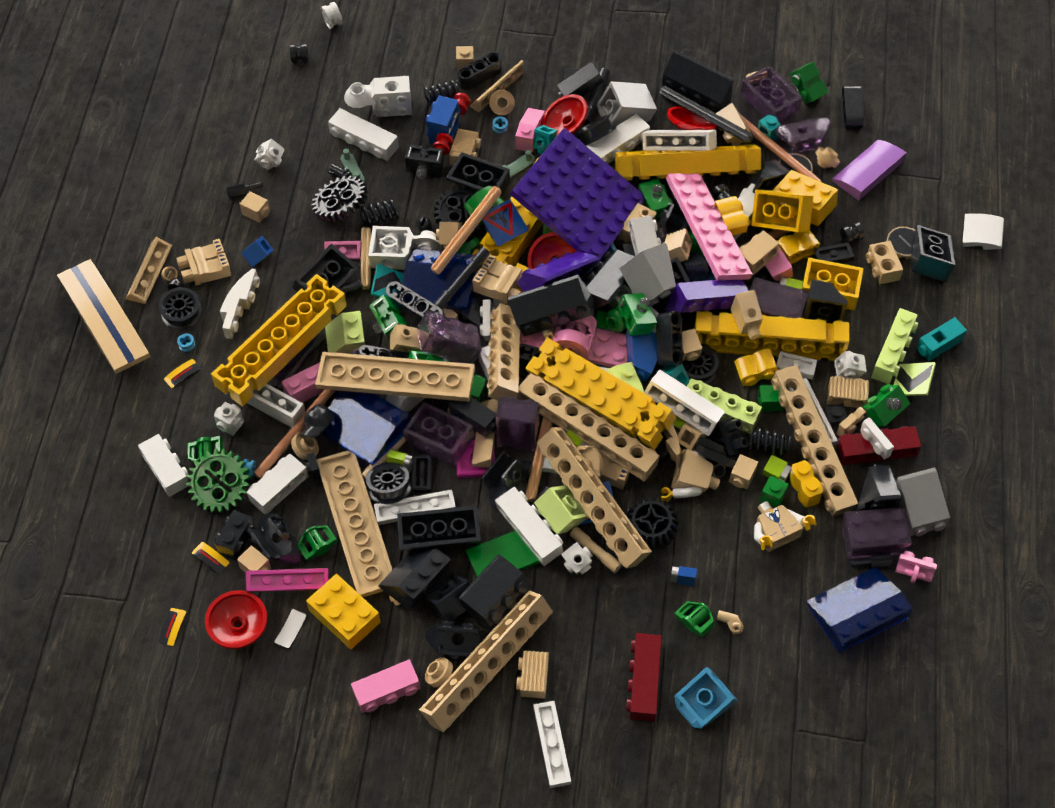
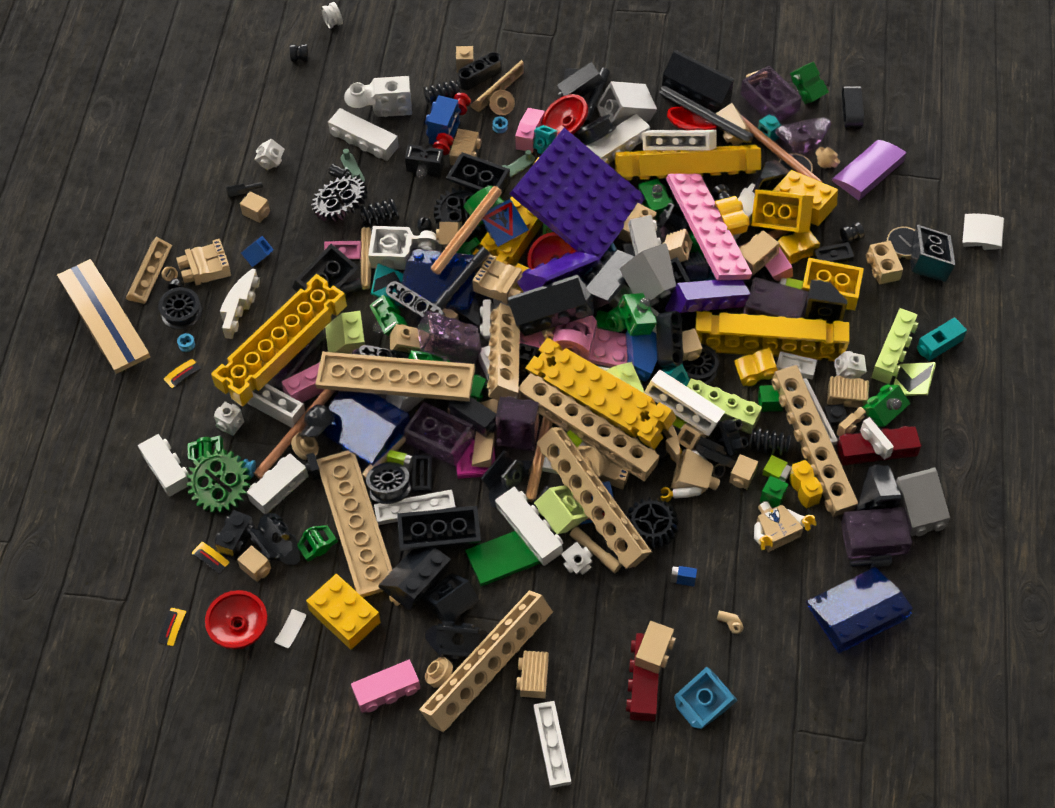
(286, 580): dark pink plate -> none
(495, 592): black slope -> none
(655, 647): none -> tan brick
(696, 617): green piece -> none
(747, 313): tan torso -> none
(916, 568): bright pink hips -> none

